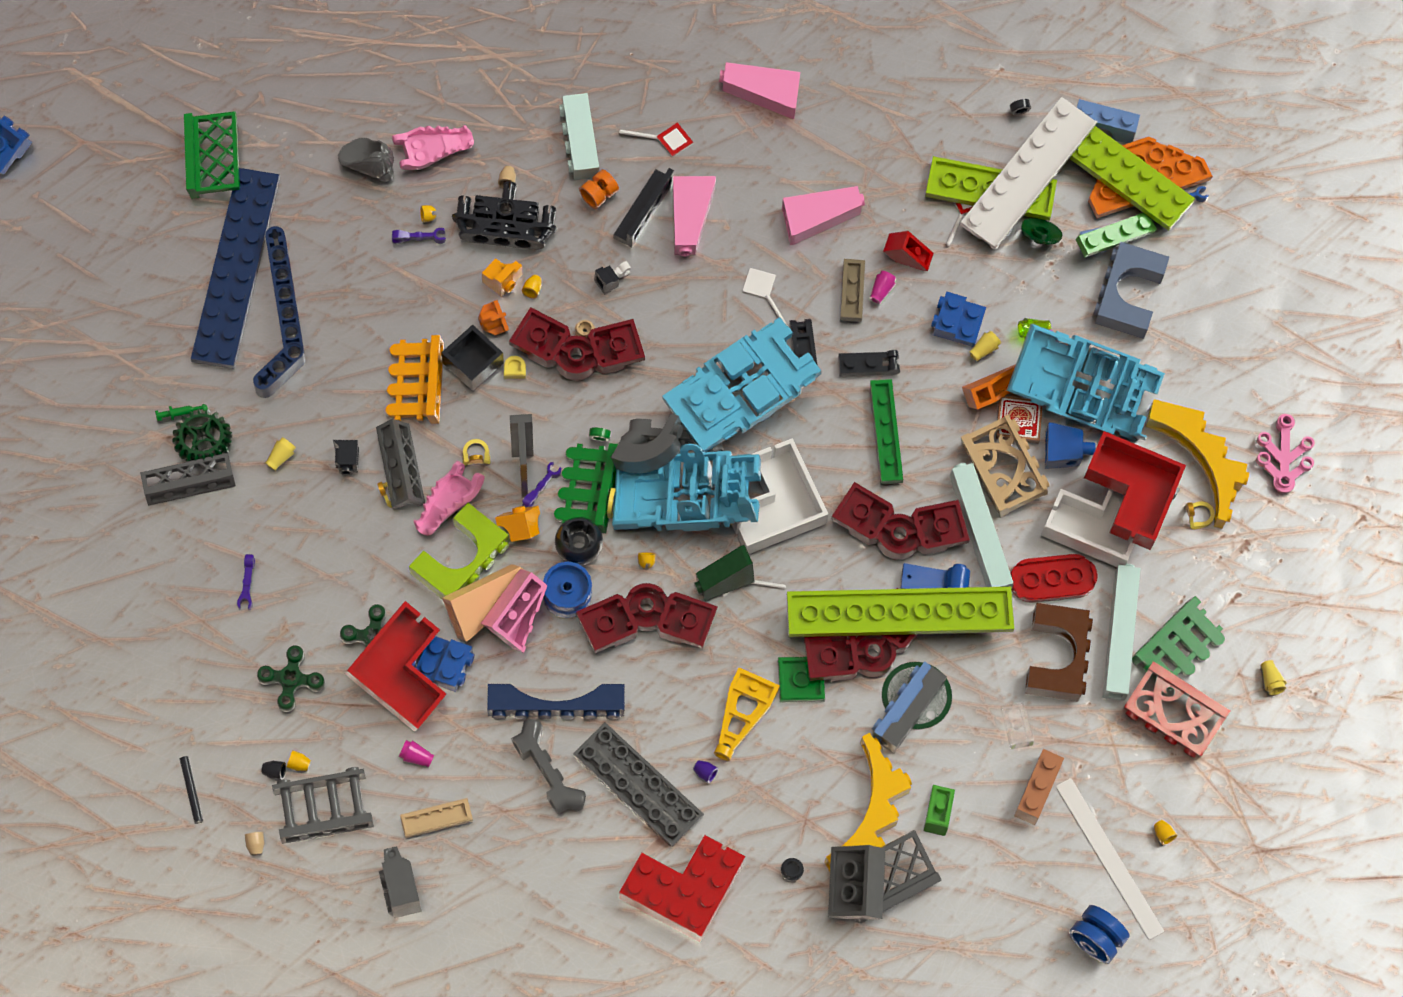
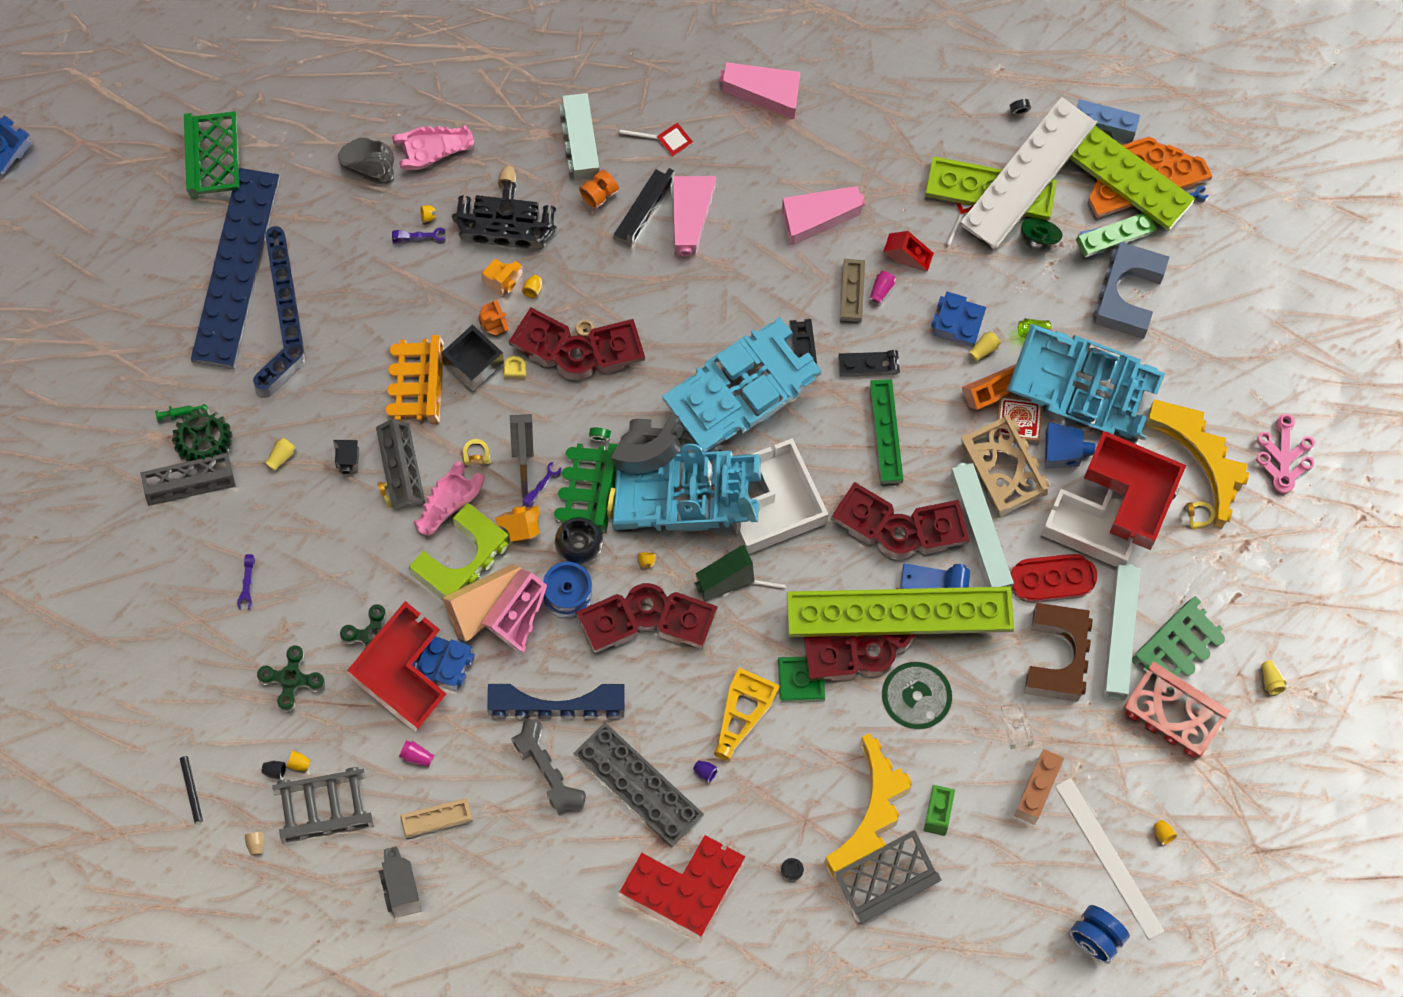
(608, 279): black piece -> none
(760, 284): white piece -> none
(856, 882): dark grey slope -> none
(909, 706): piece -> none

